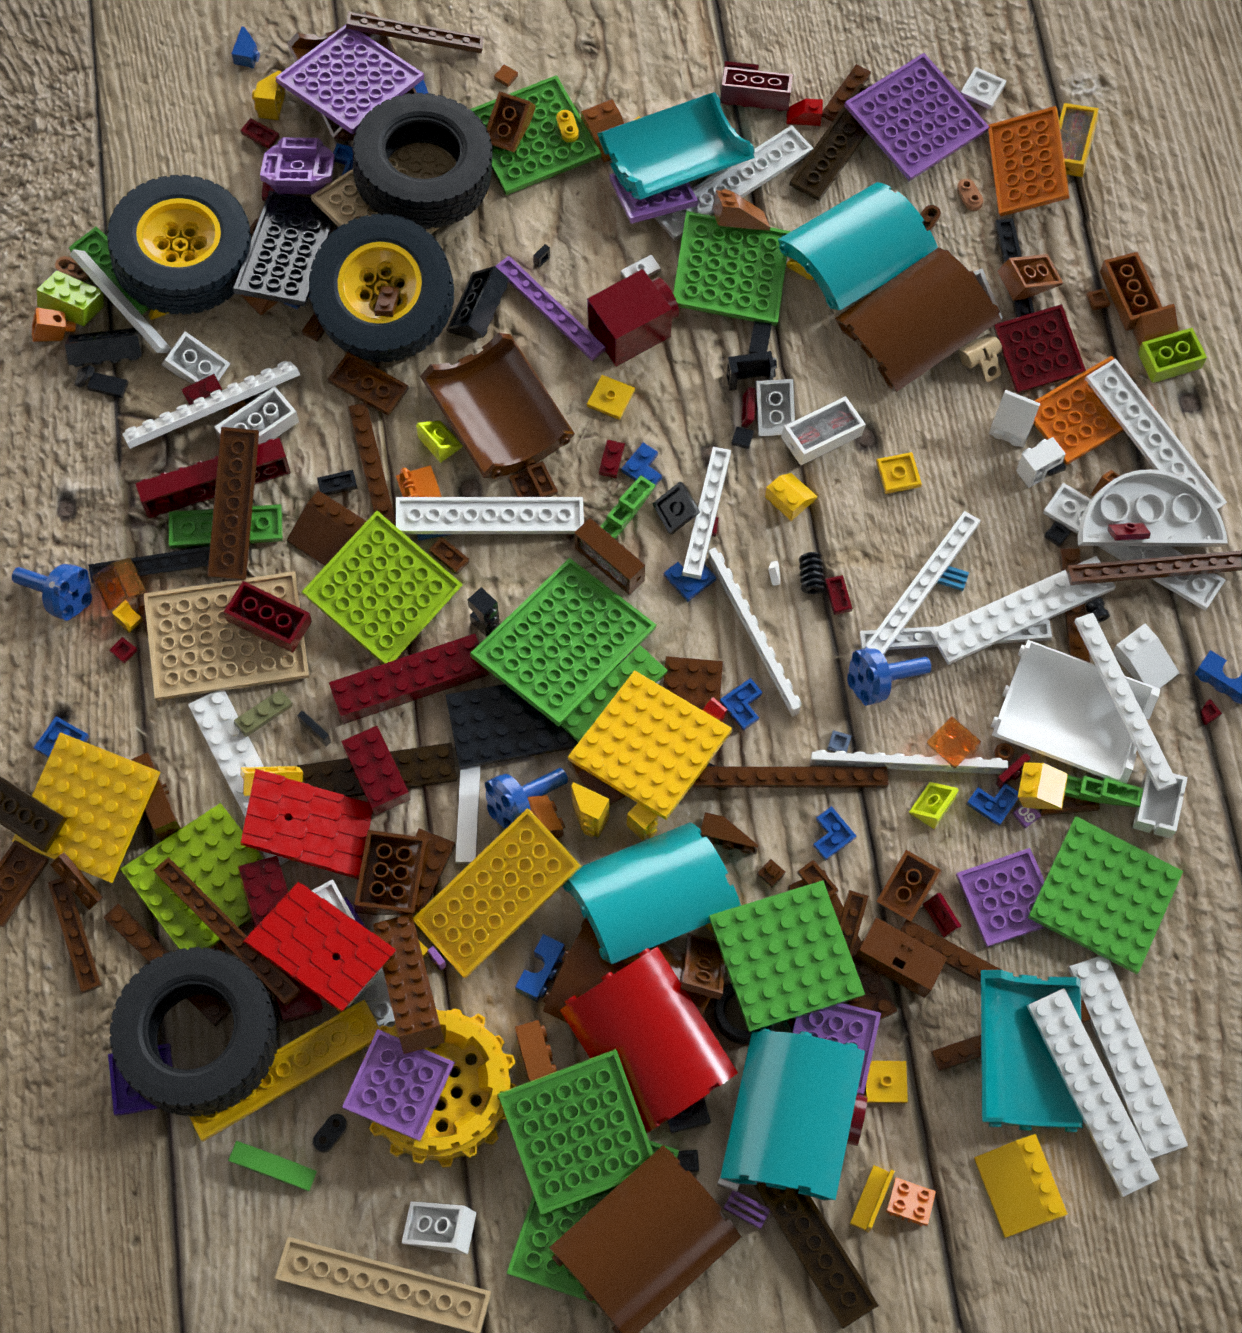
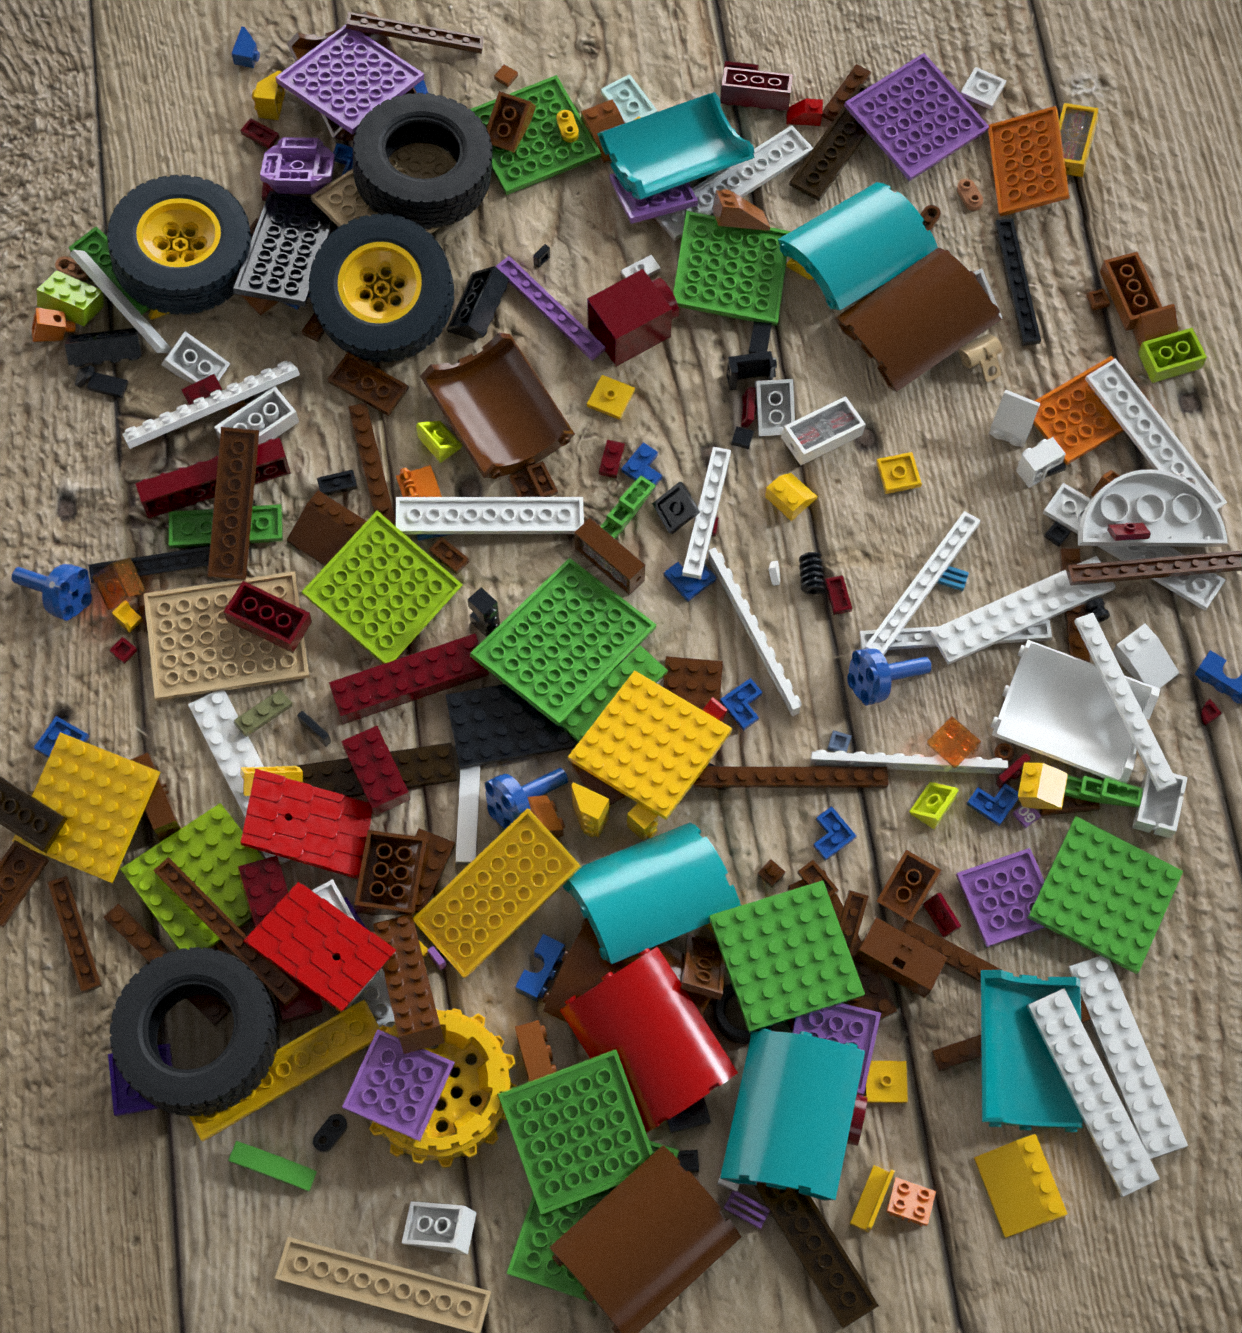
(76, 881): reddish brown plate -> none
(387, 301): reddish brown plate -> none
(628, 98): none -> light aqua plate
(724, 833): reddish brown slope -> none
(1029, 276): dark orange slope -> none
(1039, 348): dark red plate -> none

